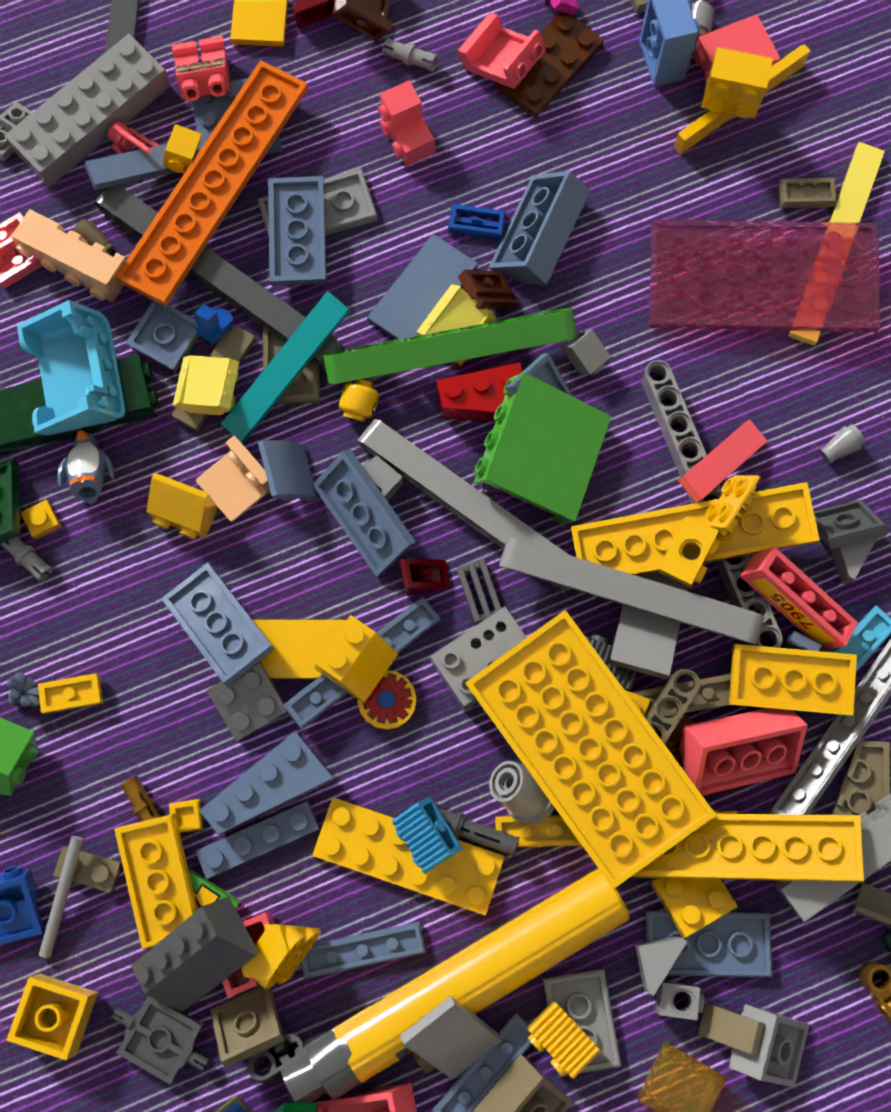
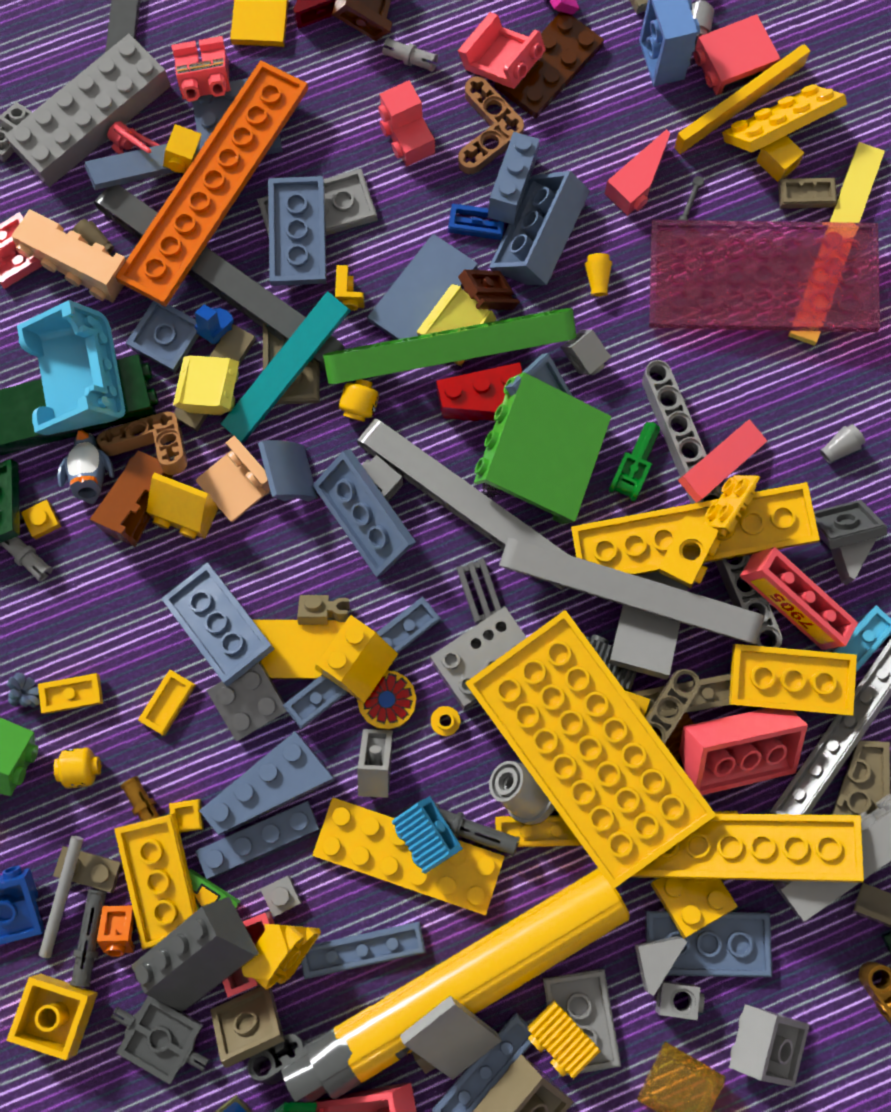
(77, 768): none -> yellow head
(82, 976): none -> dark grey pin
(116, 930): none -> orange bracket
(125, 506): none -> dark orange wedge
(158, 430): none -> medium nougat beam
(167, 702): none -> yellow tile
(281, 896): none -> light grey plate
(318, 608): none -> dark tan plate
(345, 289): none -> yellow bracket
(375, 763): none -> light grey slope
(424, 576): dark red slope -> none
(445, 730): none -> yellow plate
(497, 127): none -> medium nougat beam
(513, 178): none -> sand blue brick
(598, 272): none -> yellow cone
(633, 182): none -> coral slope
(635, 466): none -> green connector
(697, 183): none -> dark grey hinge
(731, 1029): dark tan tile -> none
(736, 83): yellow brick -> none
(780, 157): none -> yellow brick
(784, 118): none -> yellow plate
(798, 641): sand blue tile -> none

